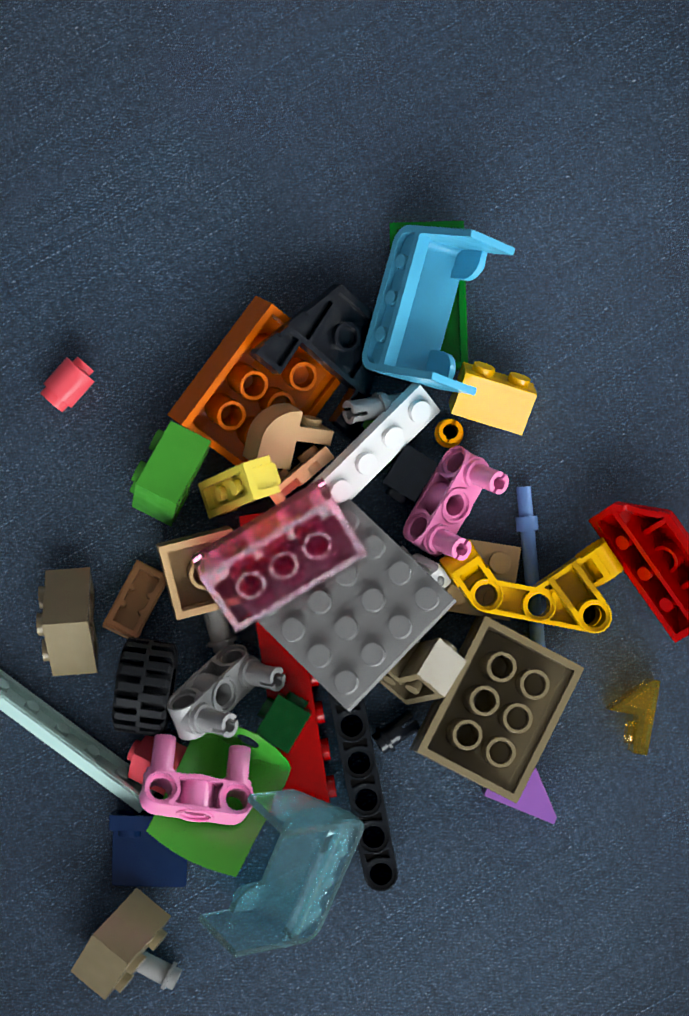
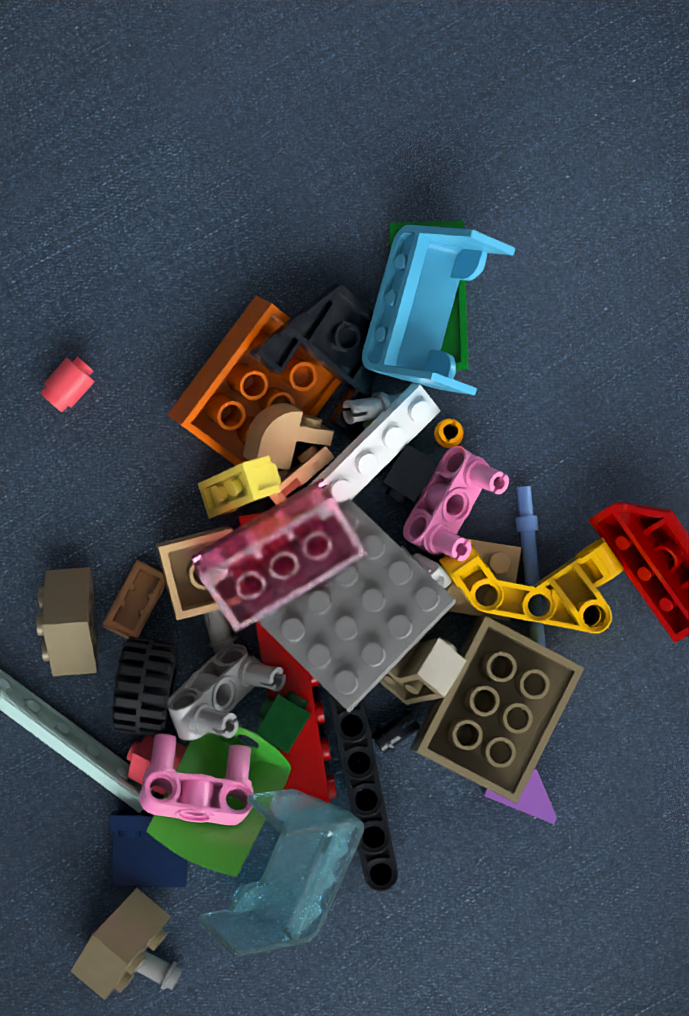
(166, 479): bright green brick -> none
(499, 398): yellow brick -> none
(641, 703): clear yellow slope -> none

